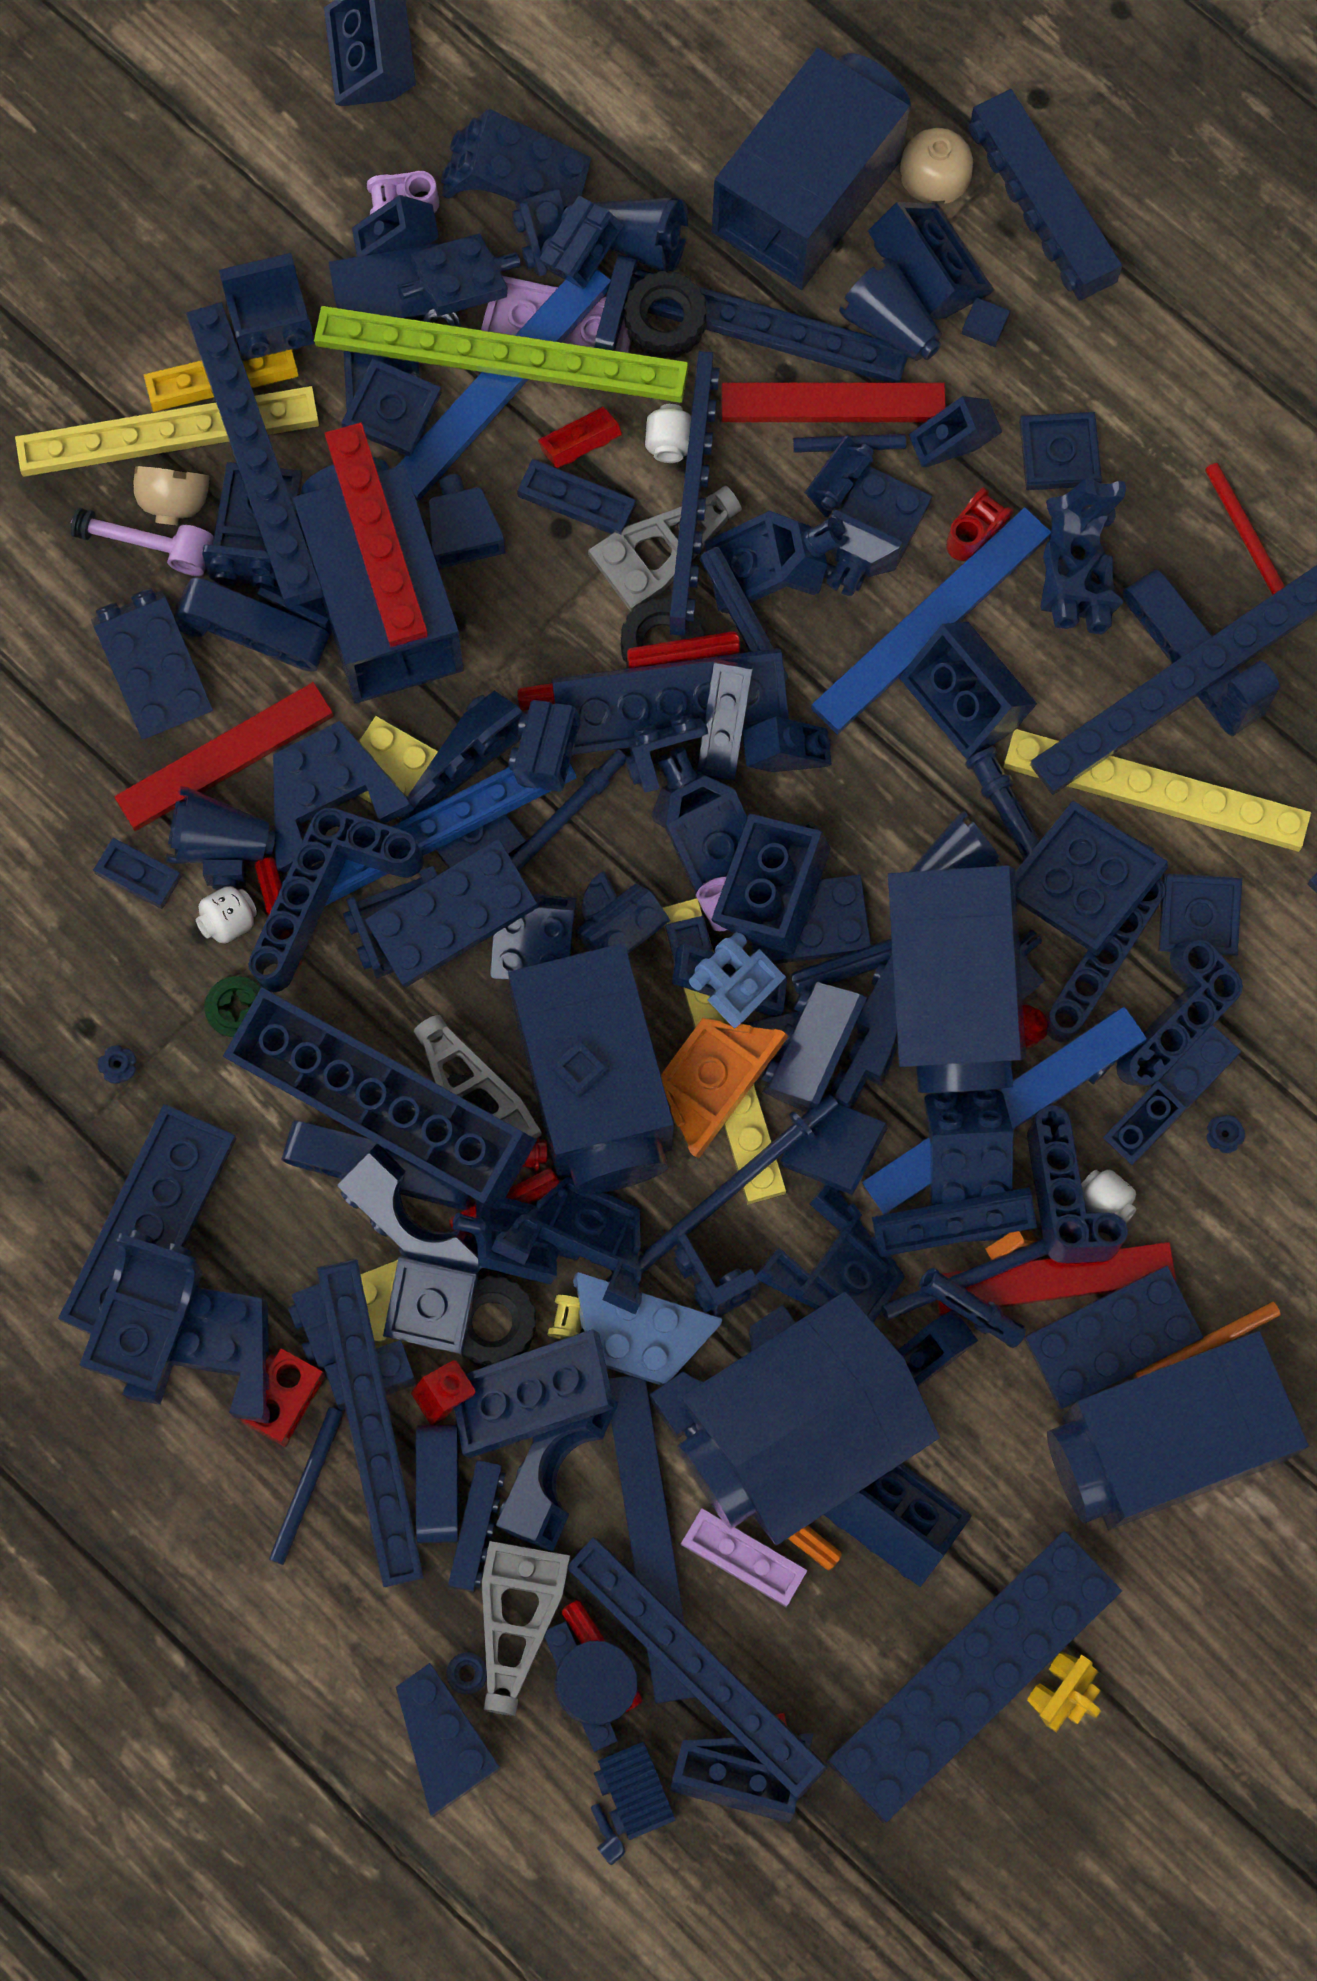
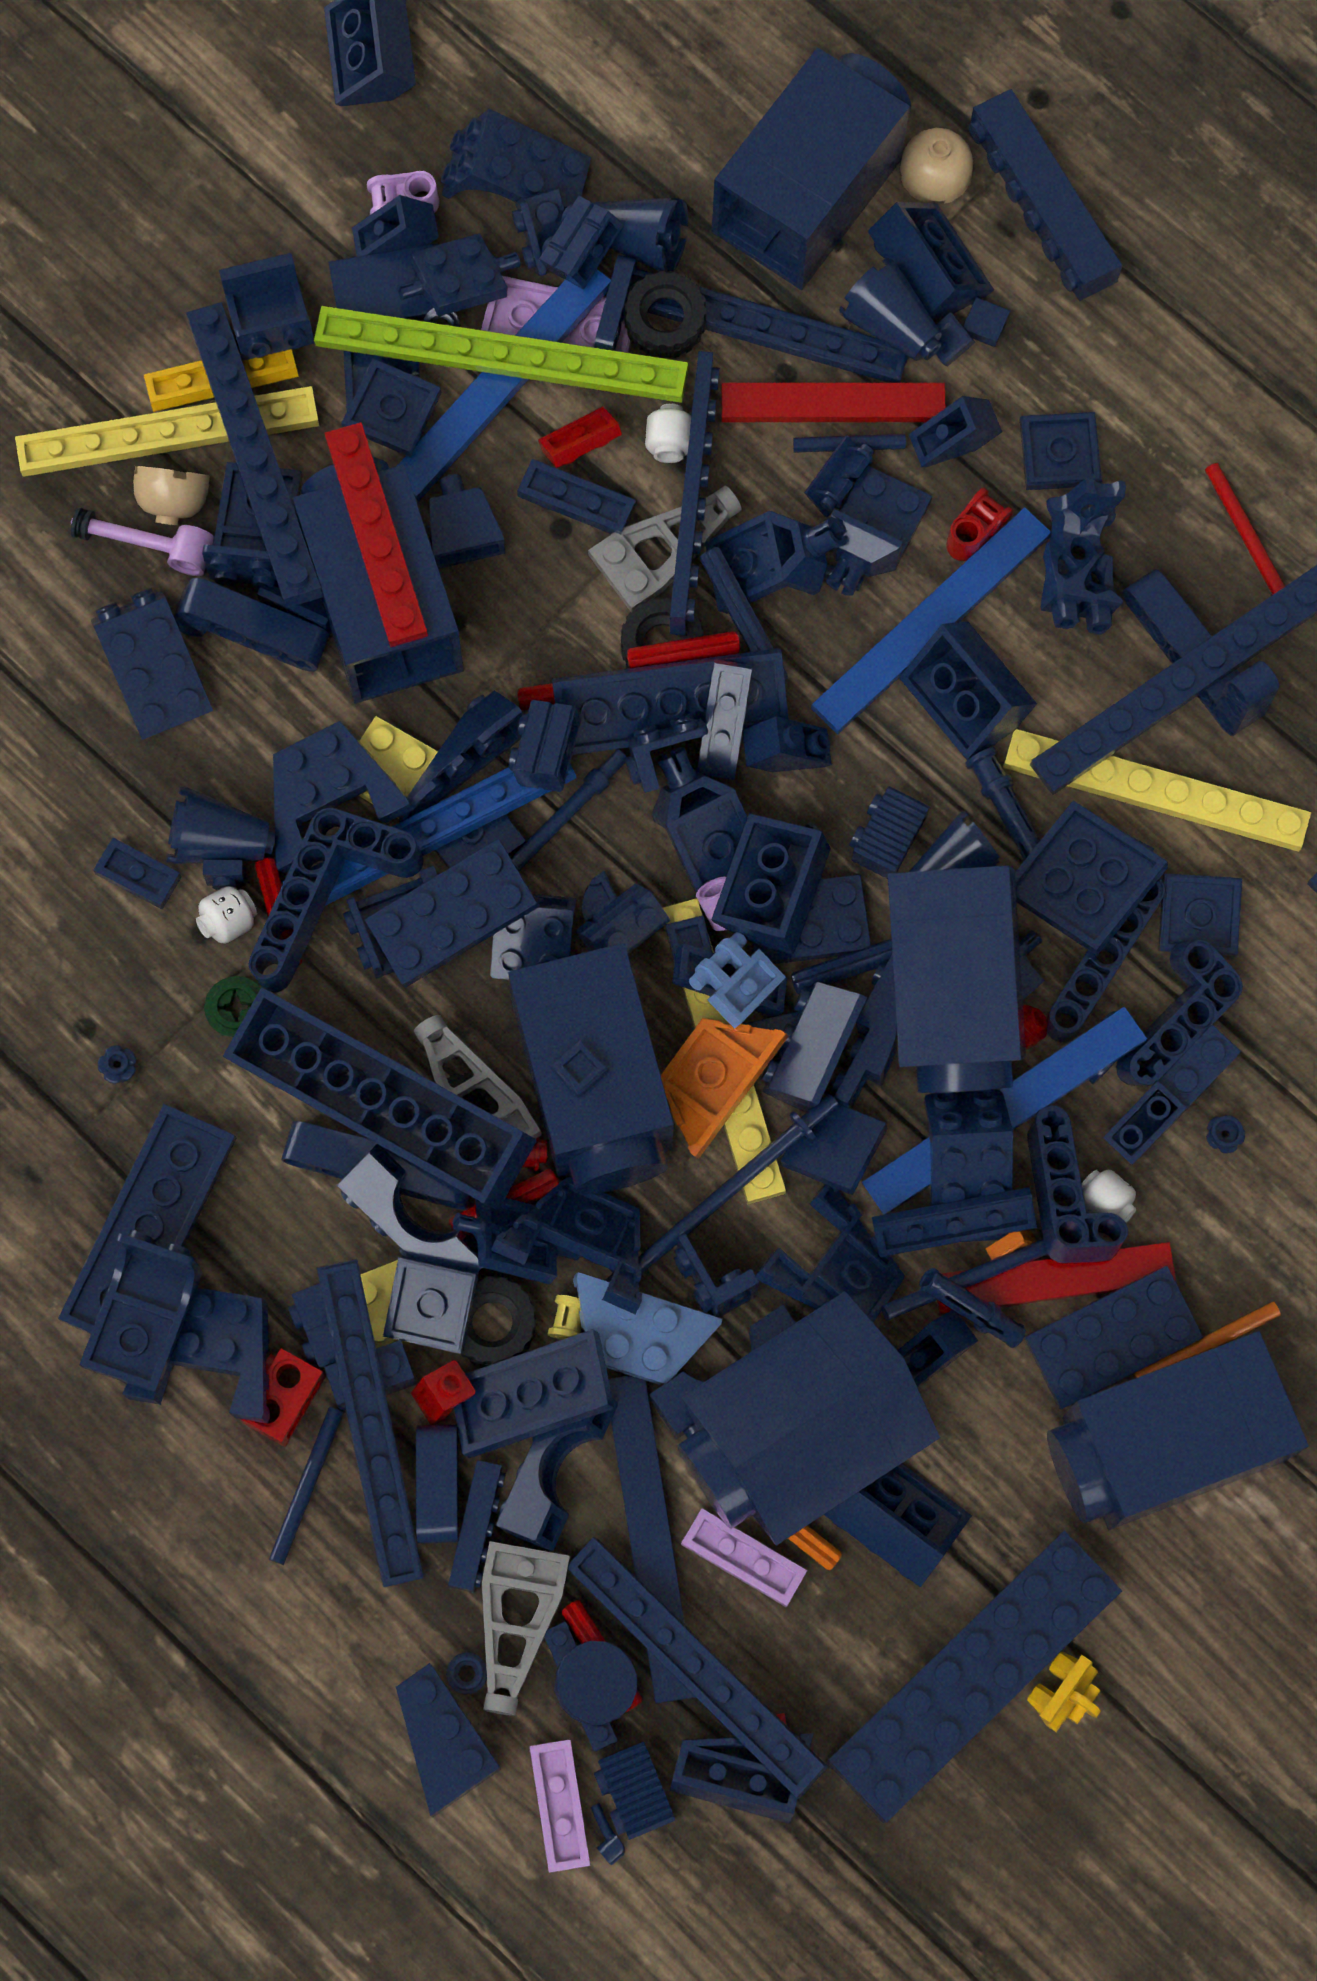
(224, 755): red tile -> none
(559, 1806): none -> lavender plate
(889, 833): none -> dark blue brick
(954, 339): none -> dark blue tile

